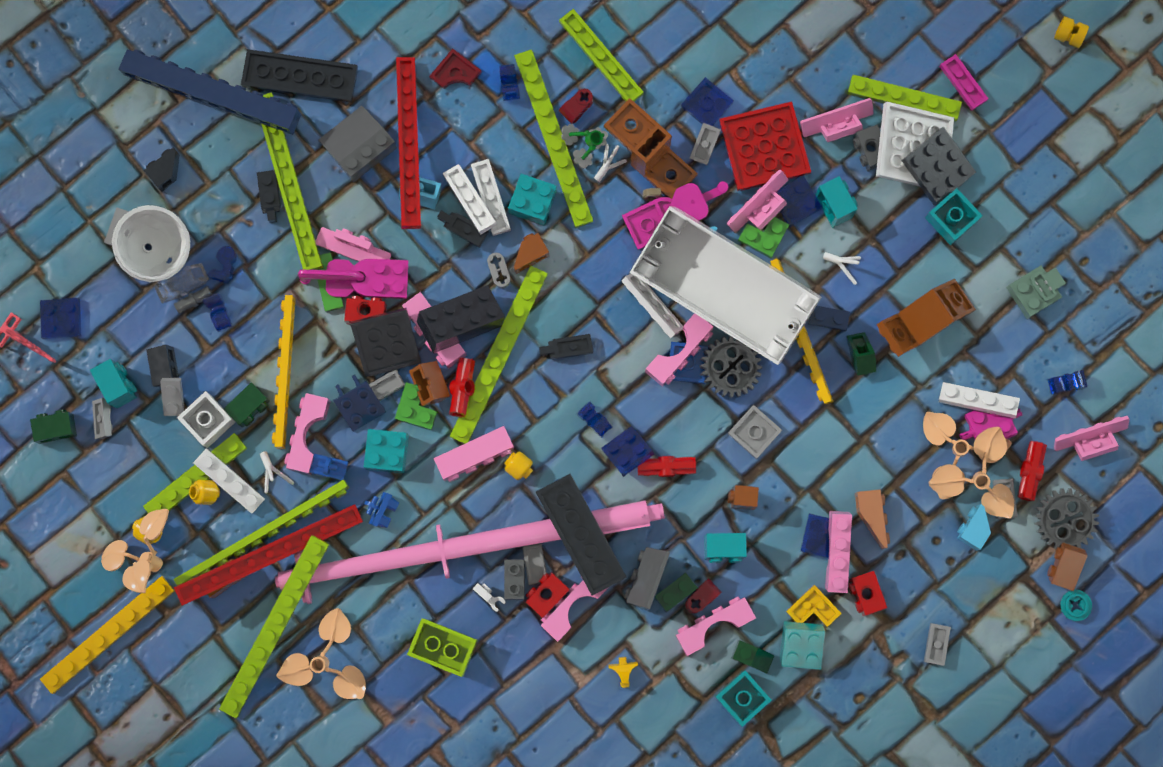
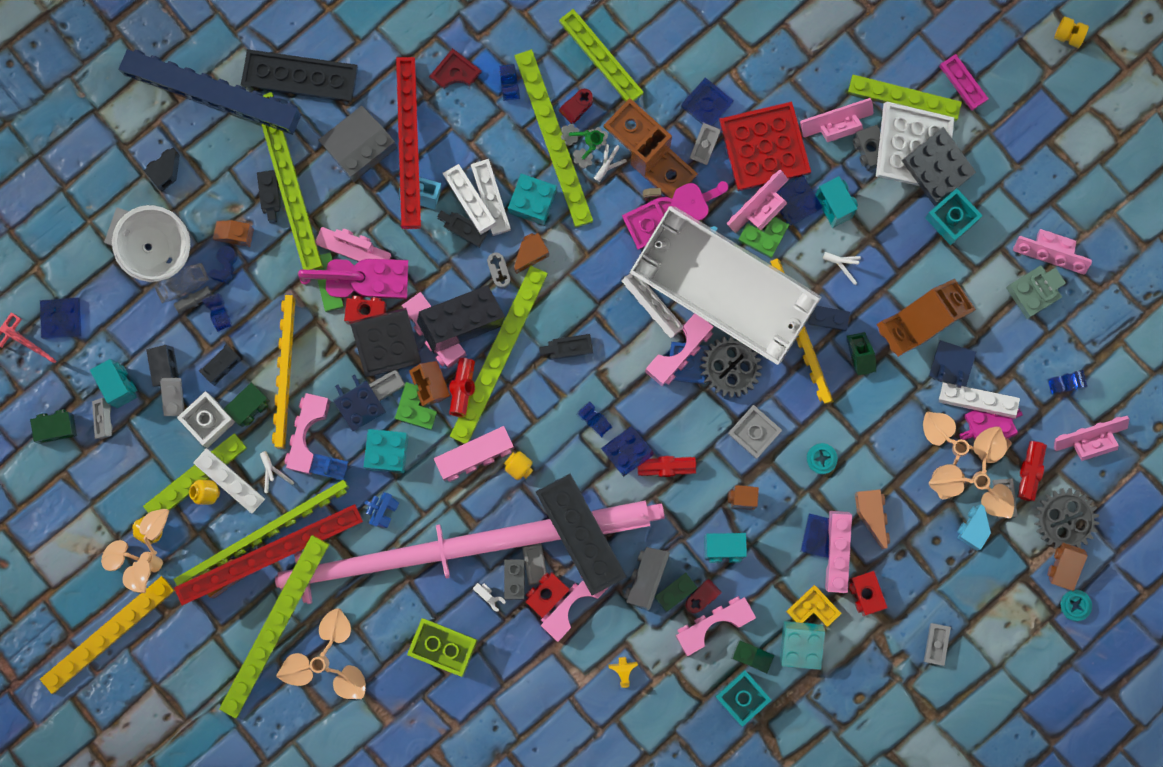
(220, 365): none -> black hinge
(233, 232): none -> dark orange slope
(826, 451): none -> teal gear
(952, 364): none -> dark blue plate
(1053, 250): none -> bright pink bracket

